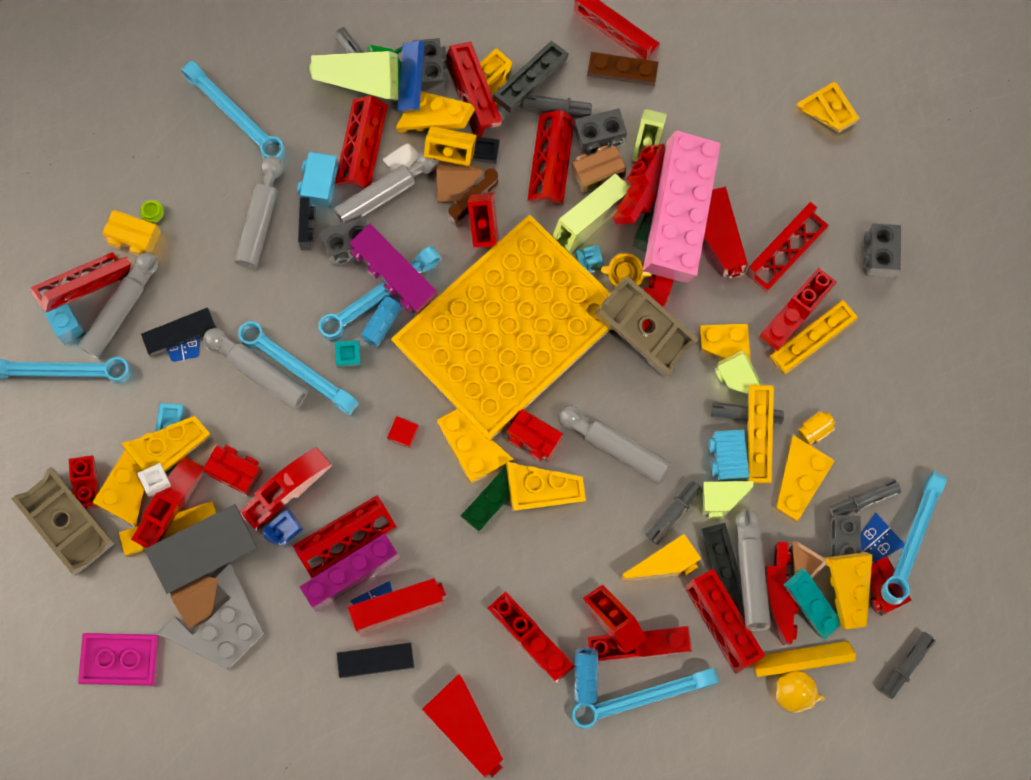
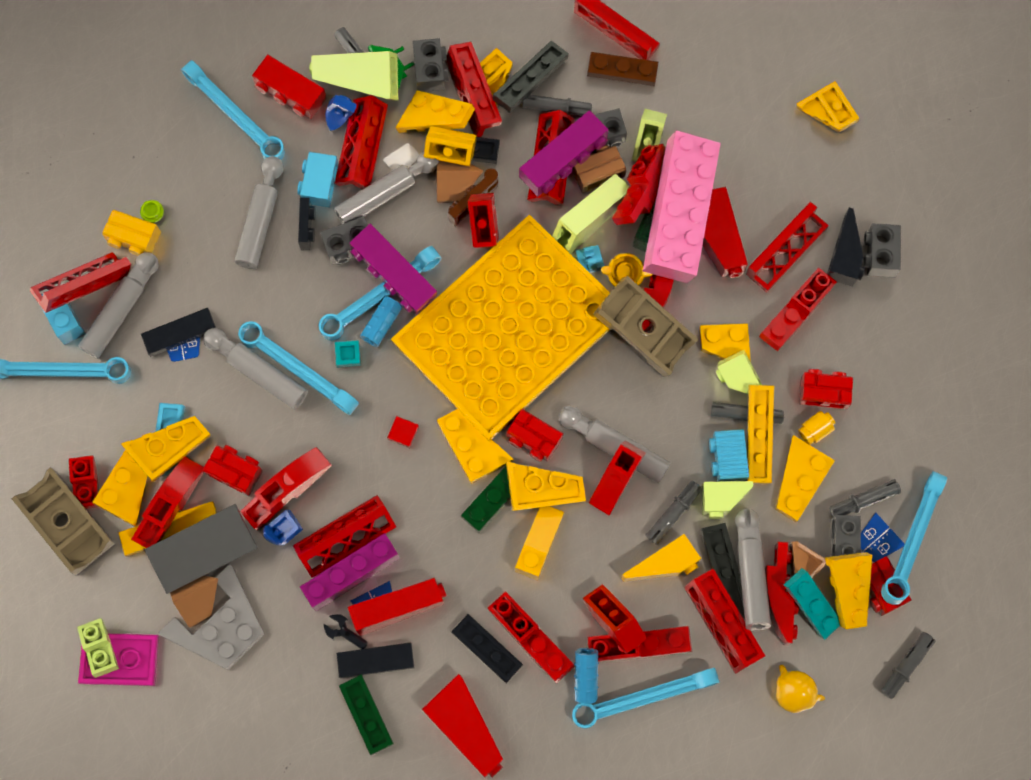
(98, 647): none -> yellowish green slope
(154, 479): white tile -> none
(289, 87): none -> red brick
(338, 111): none -> blue plate
(344, 632): none -> black bar
(366, 715): none -> dark green plate
(411, 76): blue tile -> none
(487, 648): none -> black tile
(539, 542): none -> yellow slope
(564, 153): none -> magenta brick
(617, 477): none -> red slope
(804, 658): yellow tile -> none
(813, 337): yellow tile -> none
(826, 389): none -> red brick
(847, 254): none -> black slope

